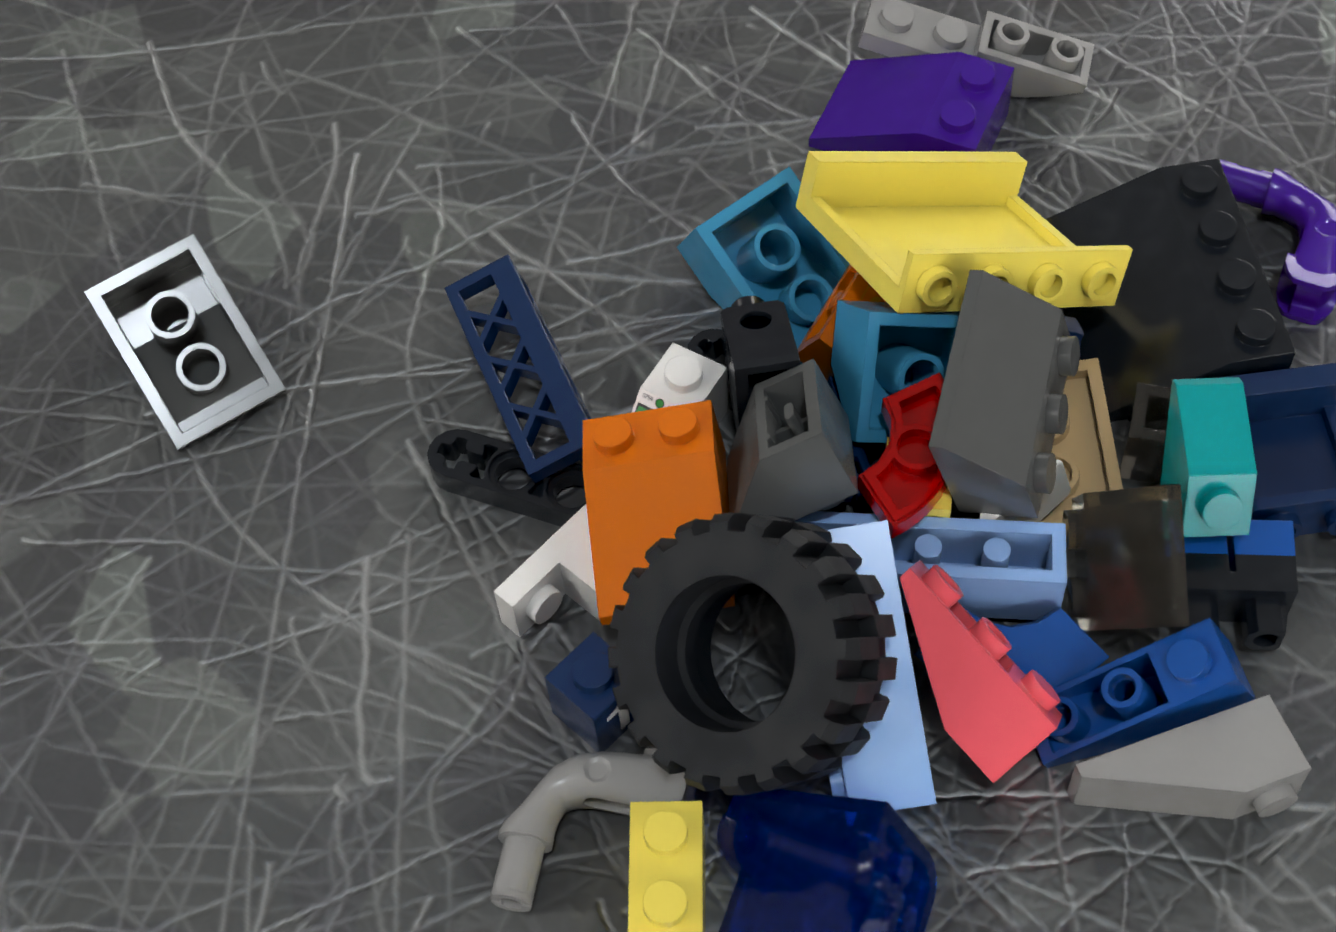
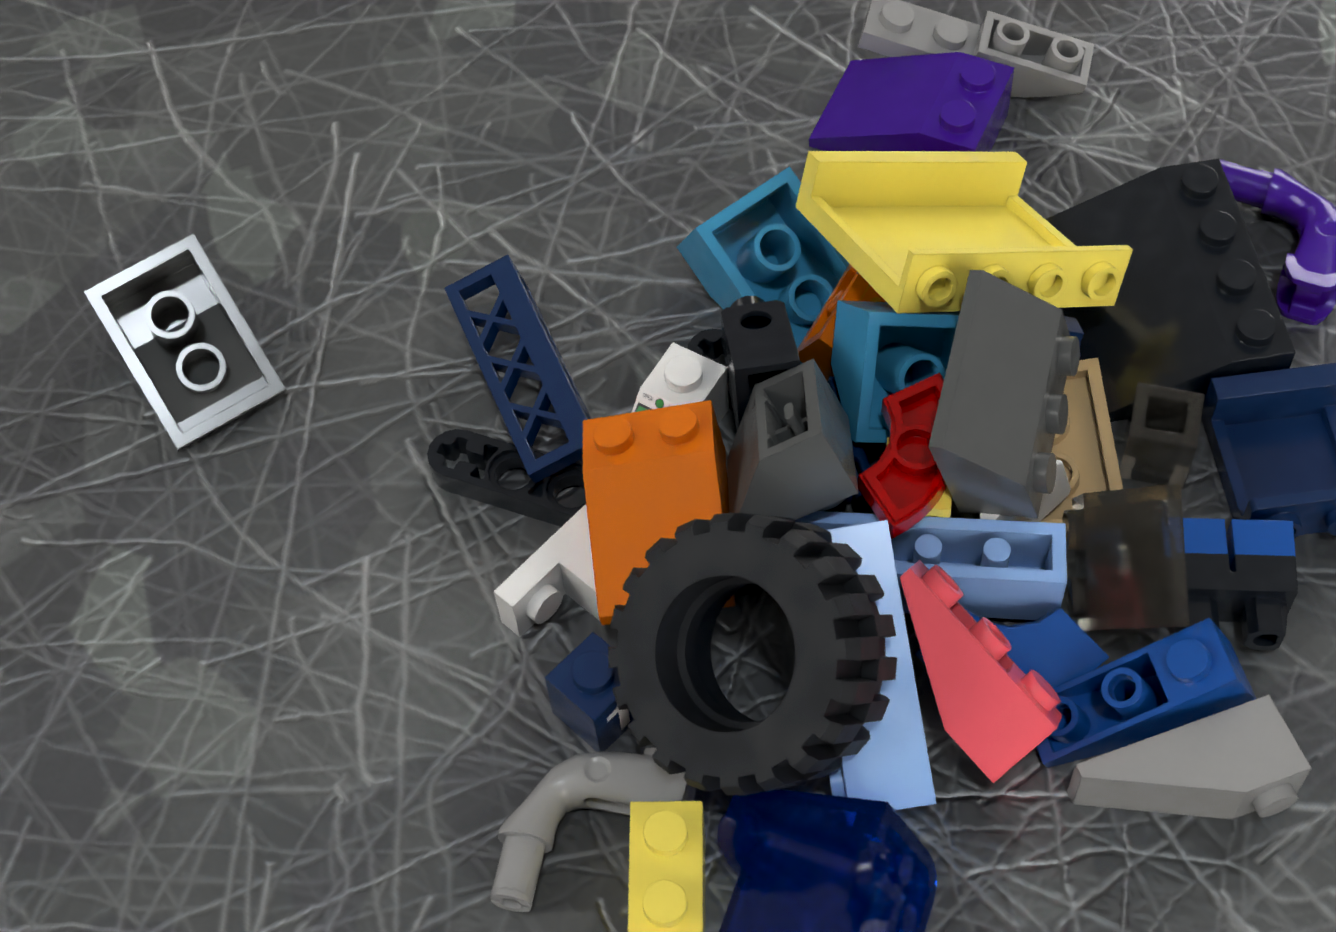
(1210, 455): teal slope -> none

